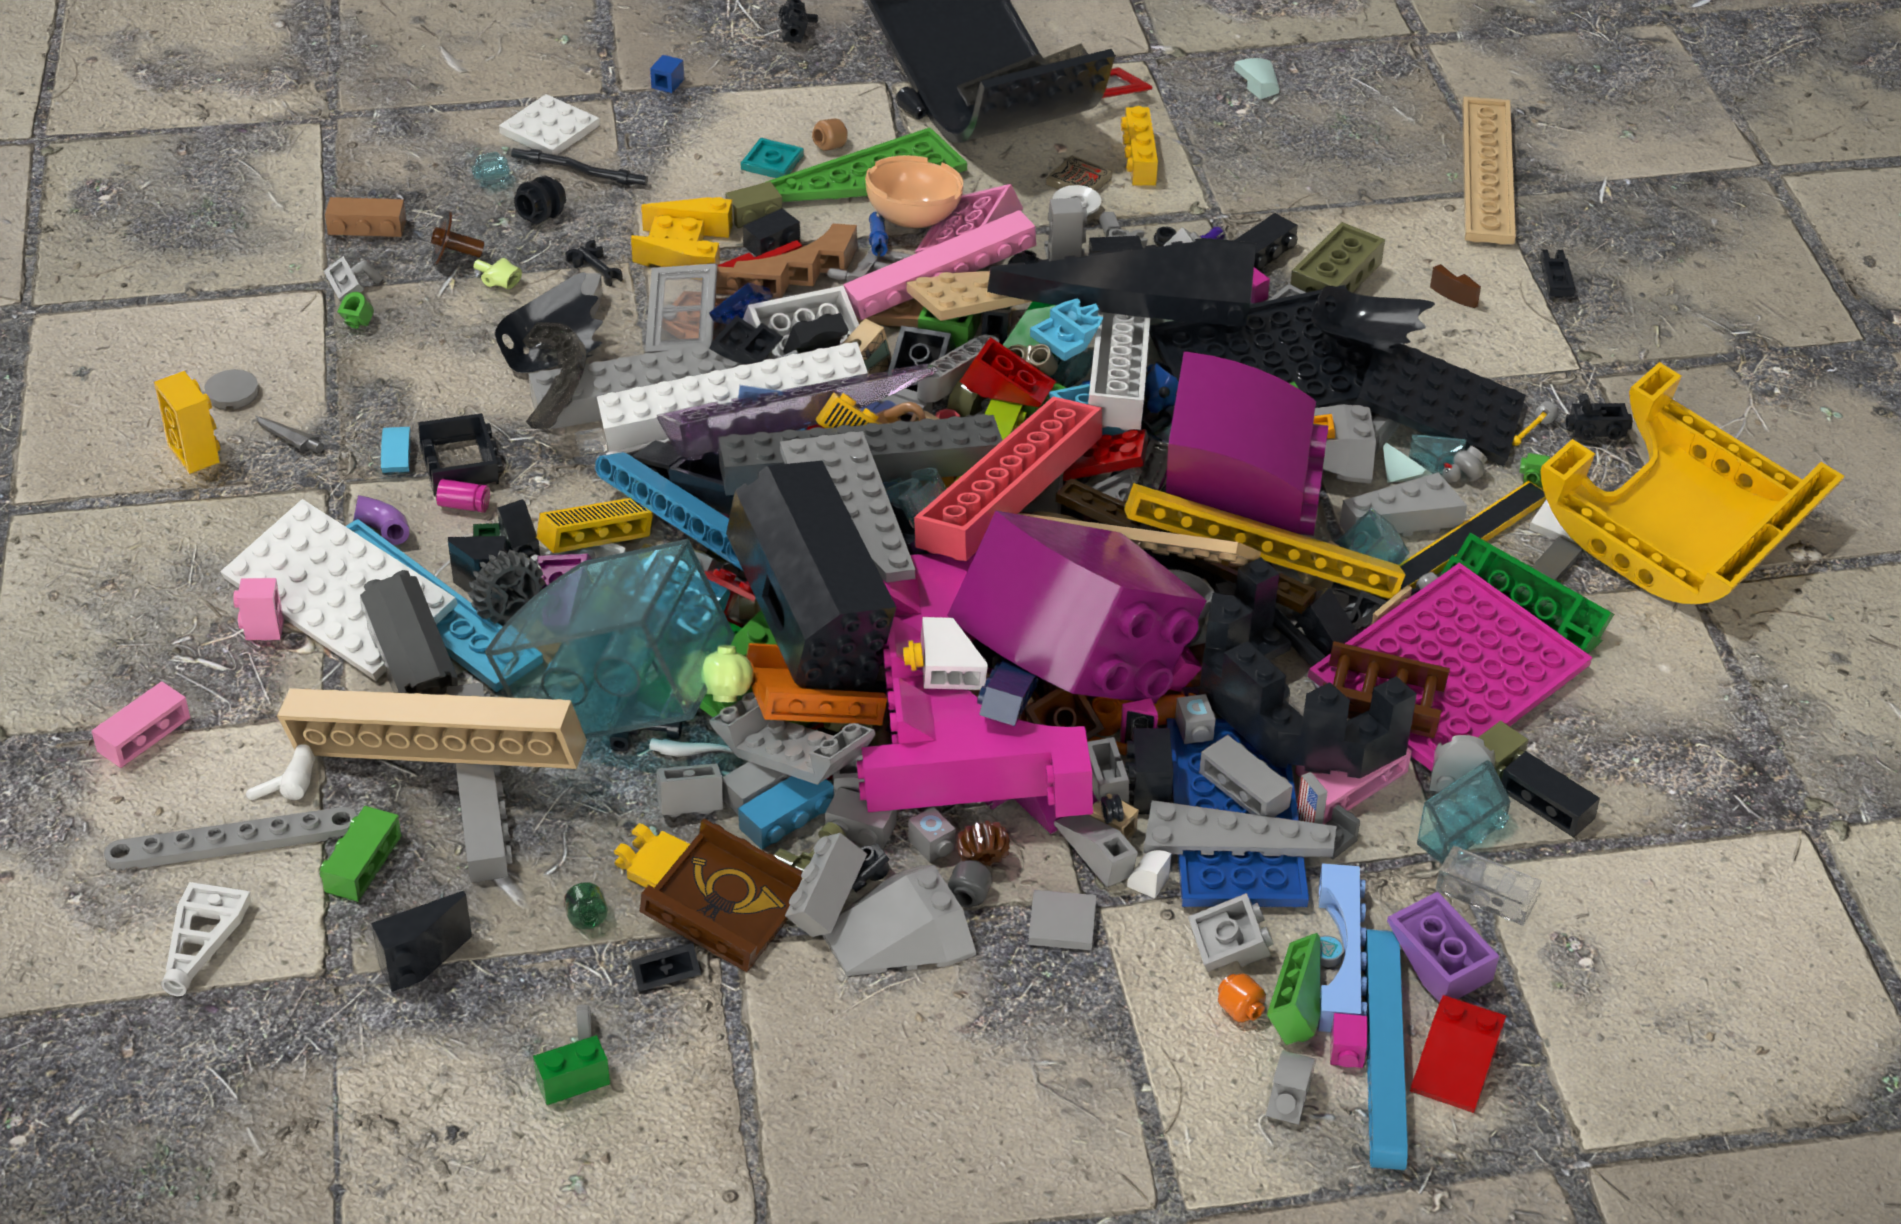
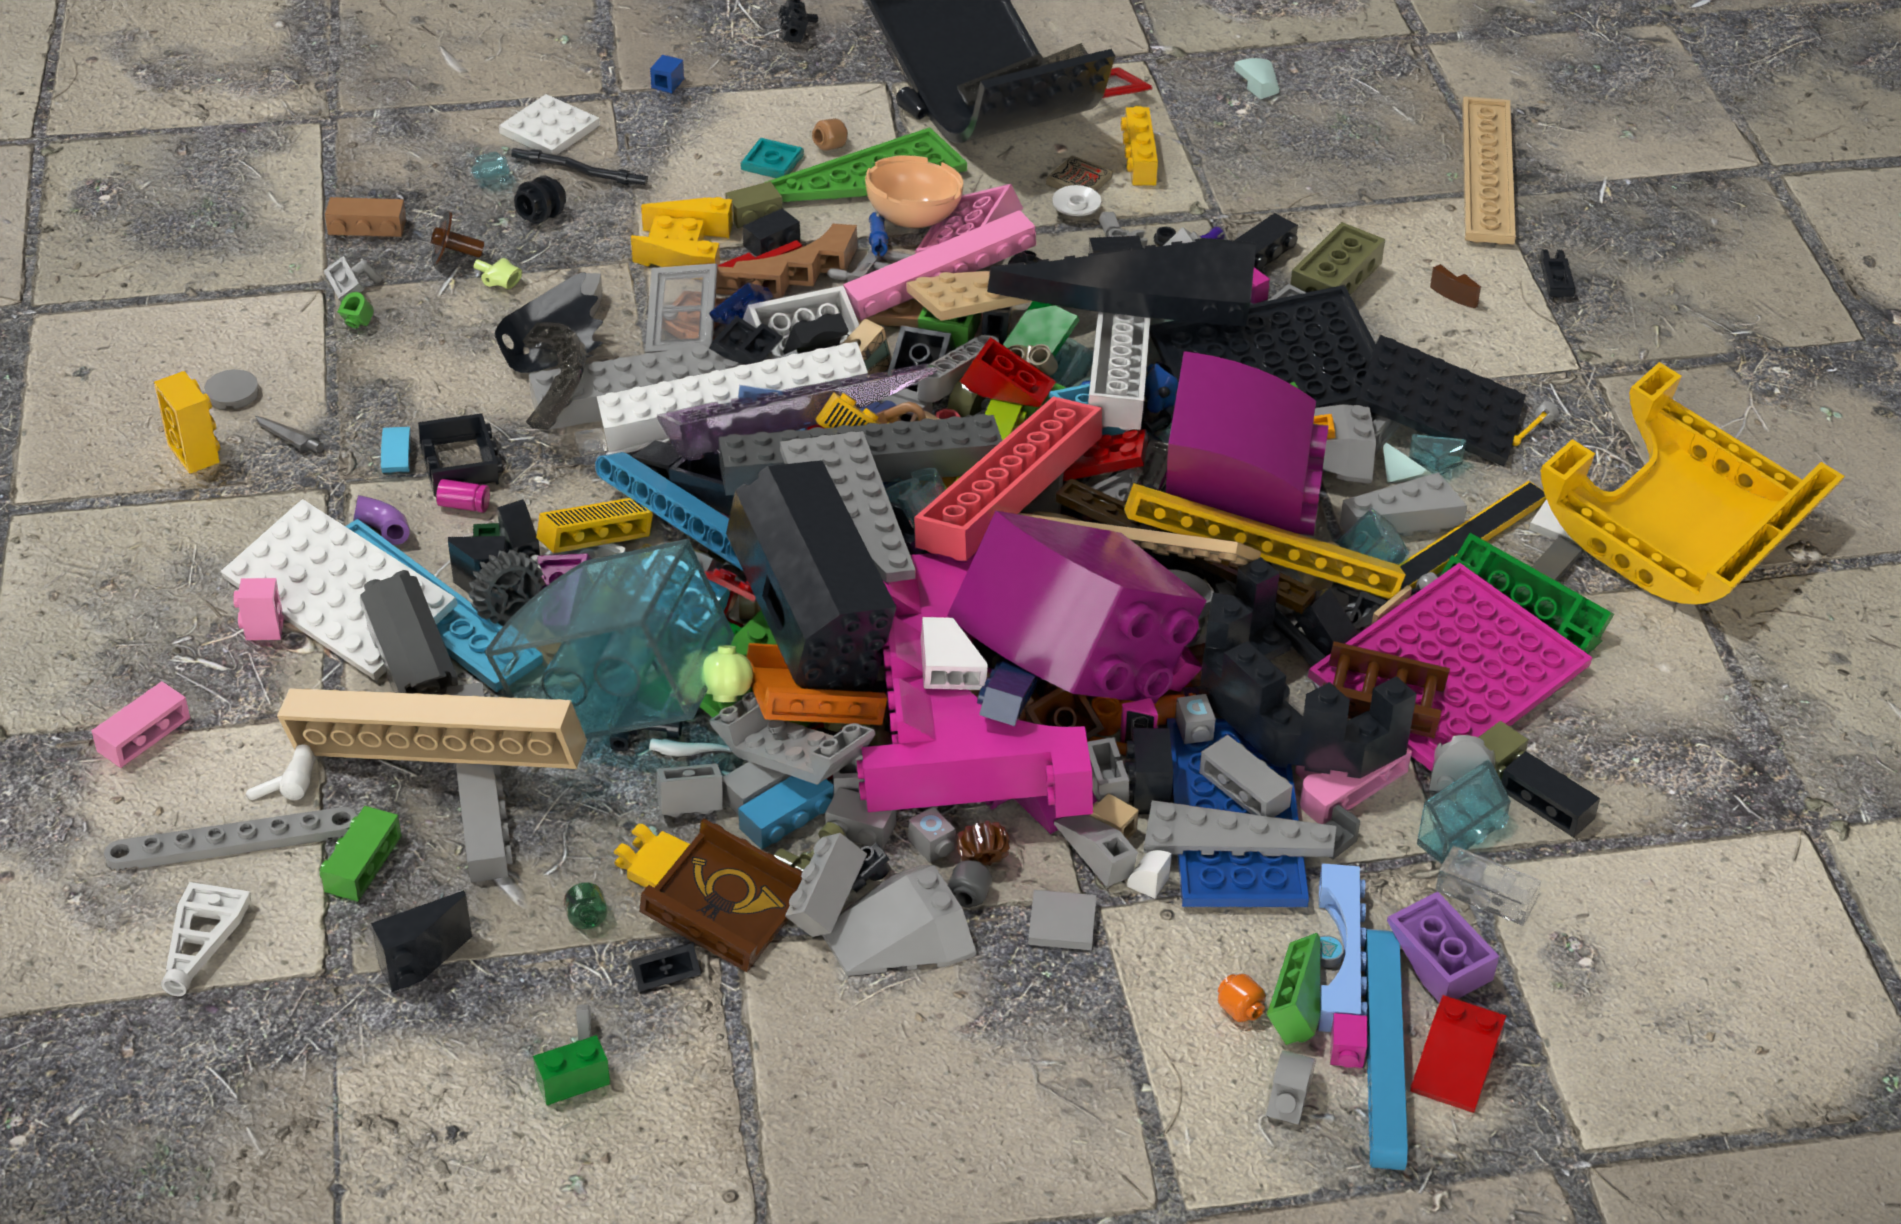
(591, 255): black bar -> none
(913, 655): yellow plate -> none
(1065, 229): light grey wedge -> none
(1068, 328): medium azure plate -> none
(1112, 809): black bush -> none
(1231, 933): light grey plate -> none
(1311, 799): tile -> none
(1368, 319): black piece -> none
(1468, 462): light grey animal -> none
(1531, 468): bright green plate -> none
(1598, 419): black brick -> none

